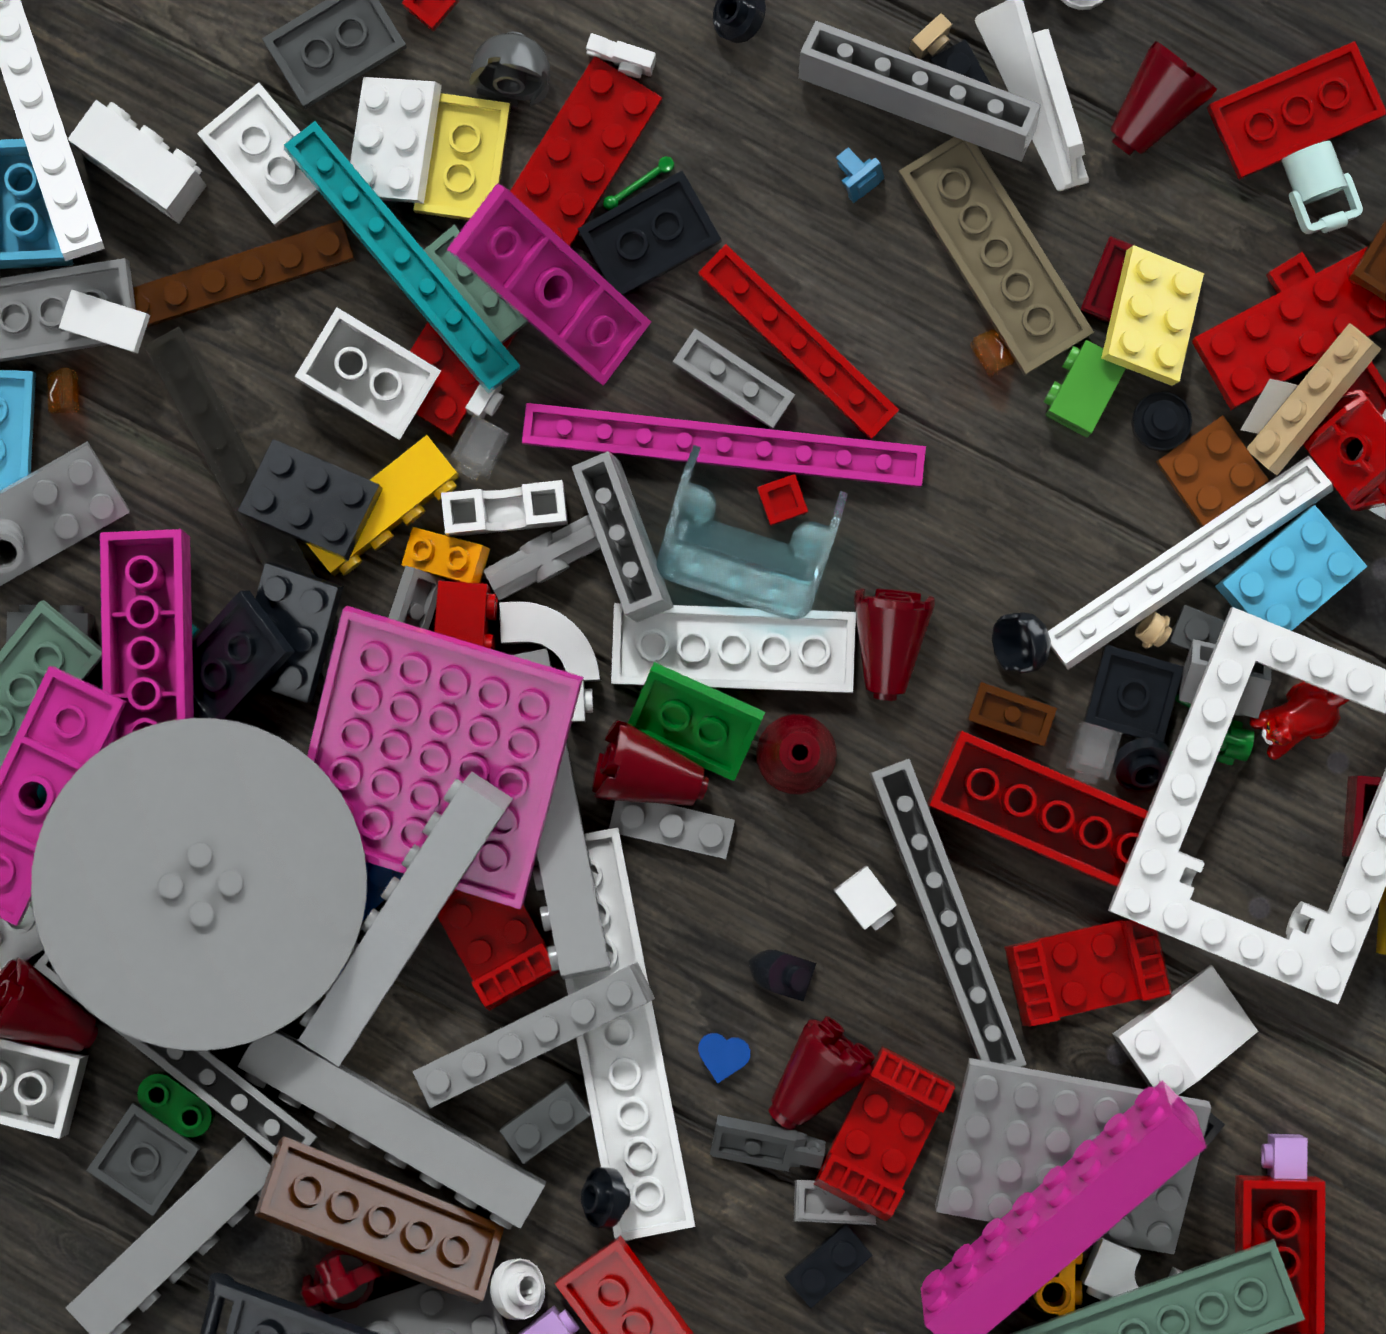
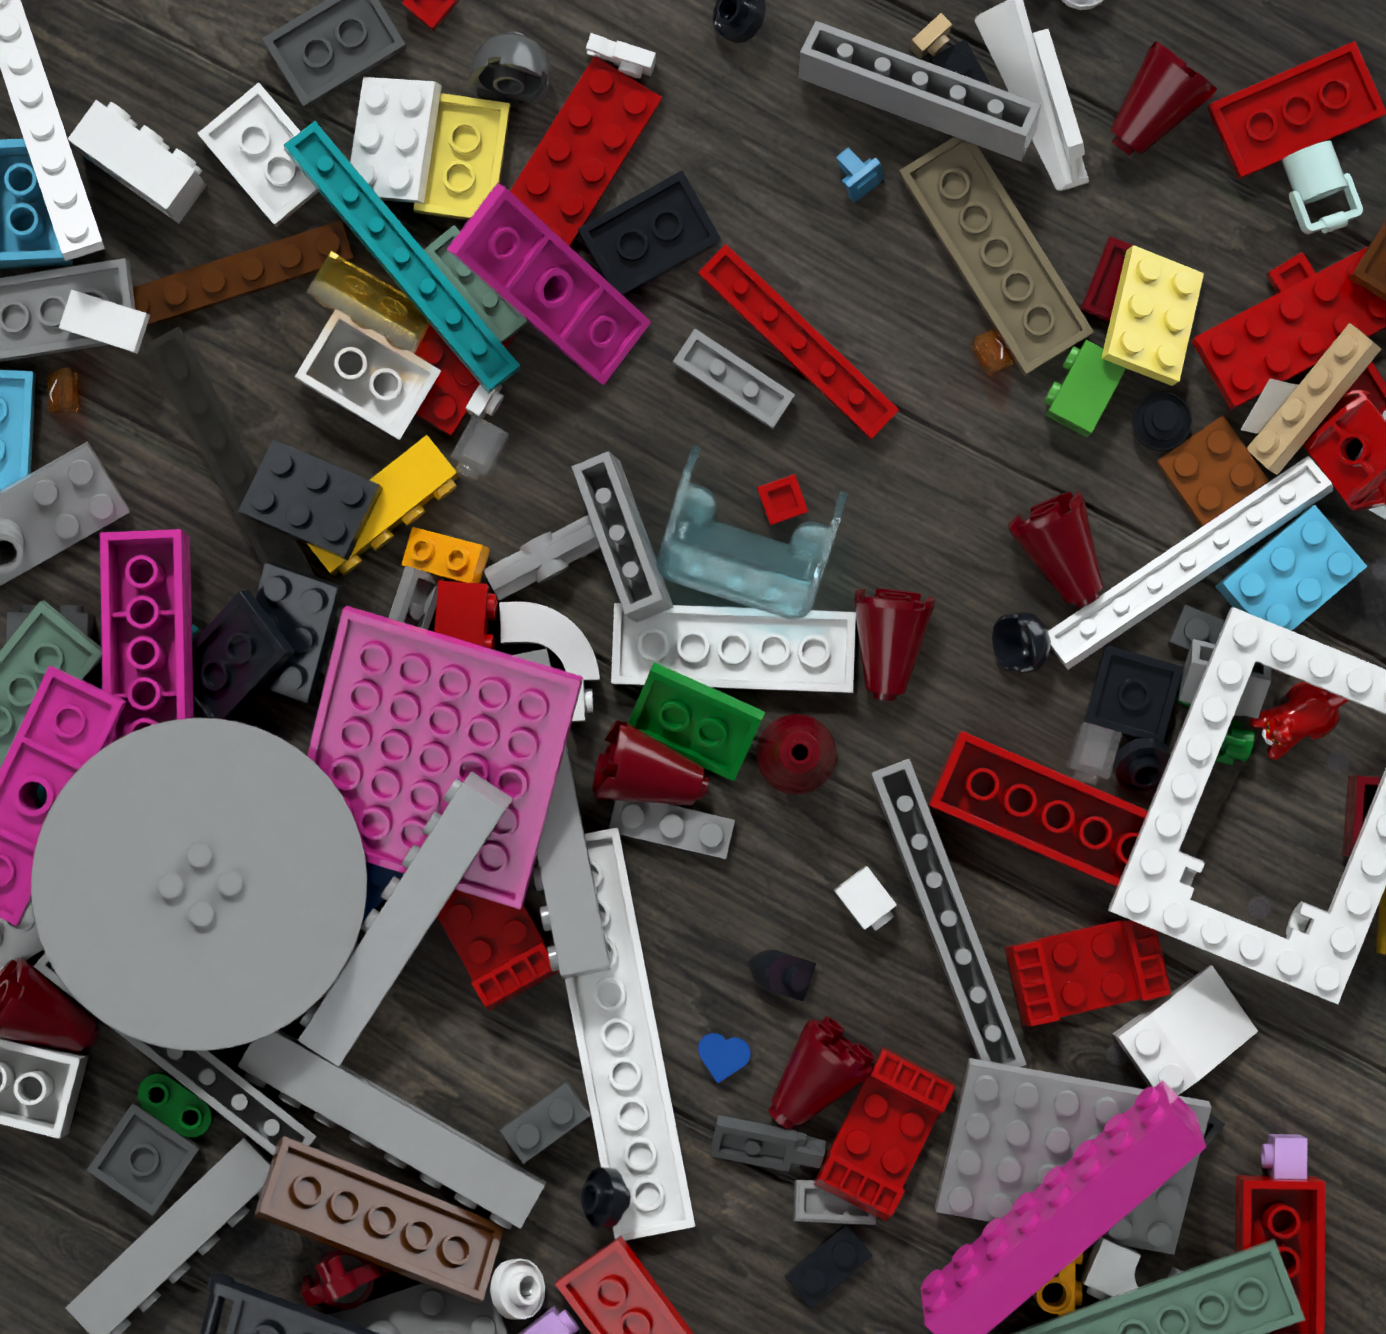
(369, 302): none -> clear yellow plate
(504, 510): white arch -> none
(534, 1034): light grey brick -> none
(665, 166): green hinge -> none
(724, 445): dark pink plate -> none
(1011, 714): reddish brown plate -> none
(1062, 546): none -> dark red cone
(1153, 630): tan plate -> none

